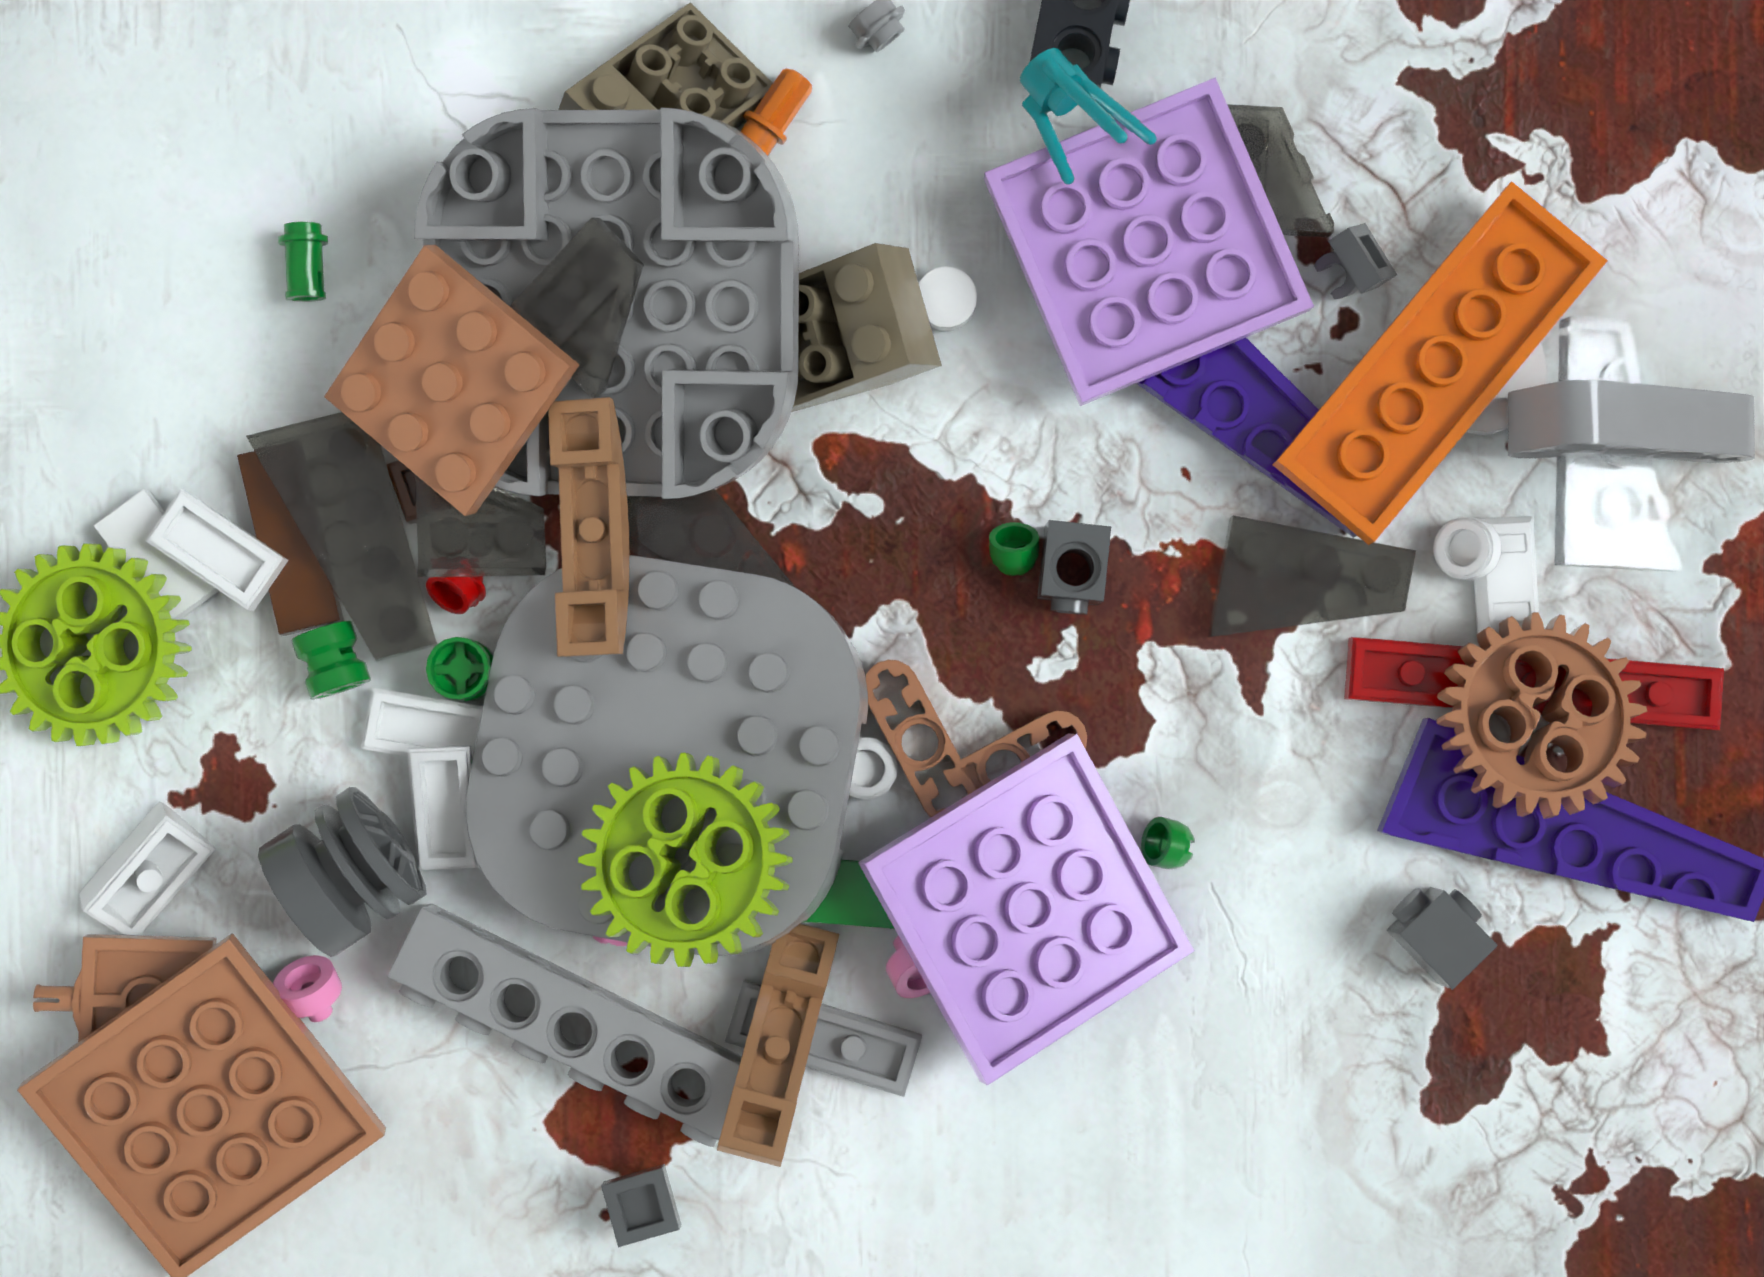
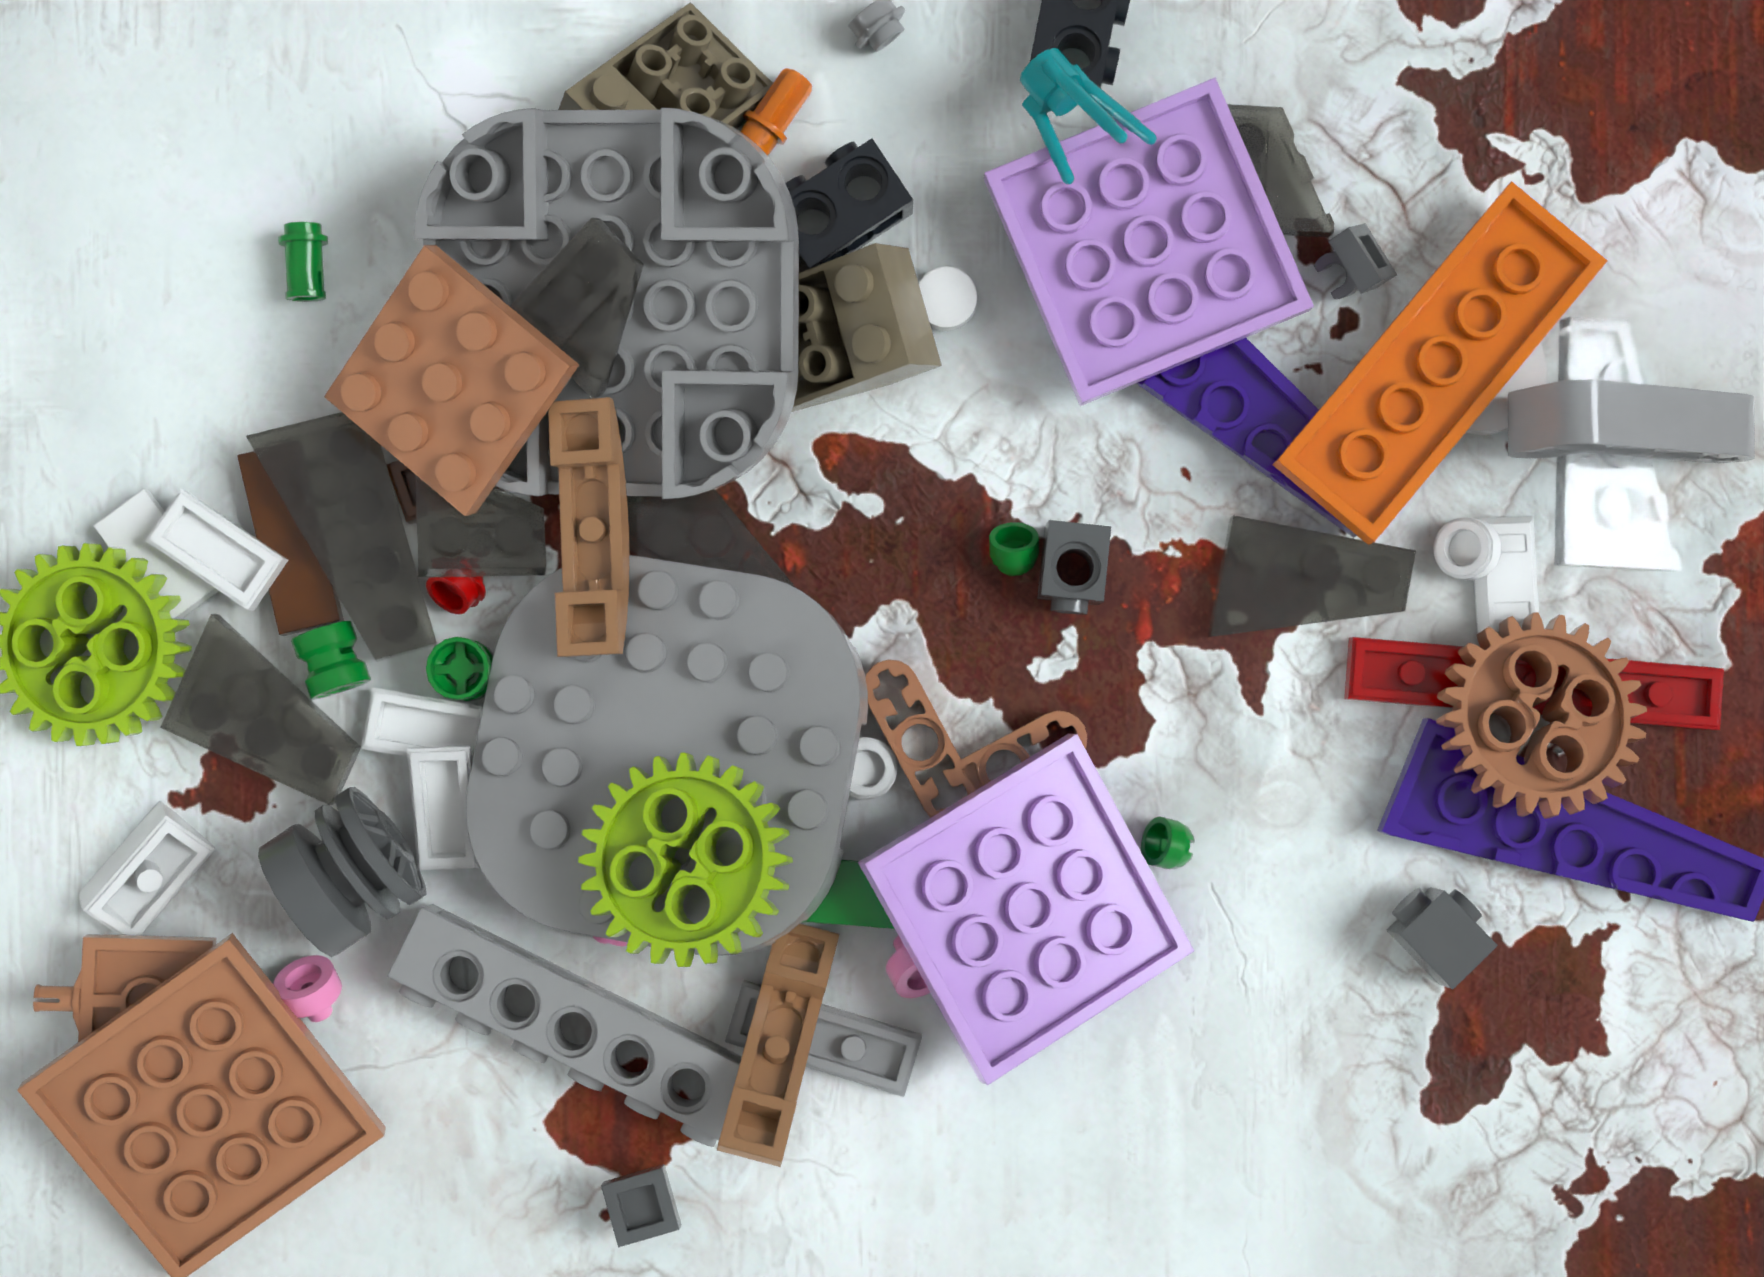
(257, 717): none -> clear smoke wing
(851, 221): none -> black brick

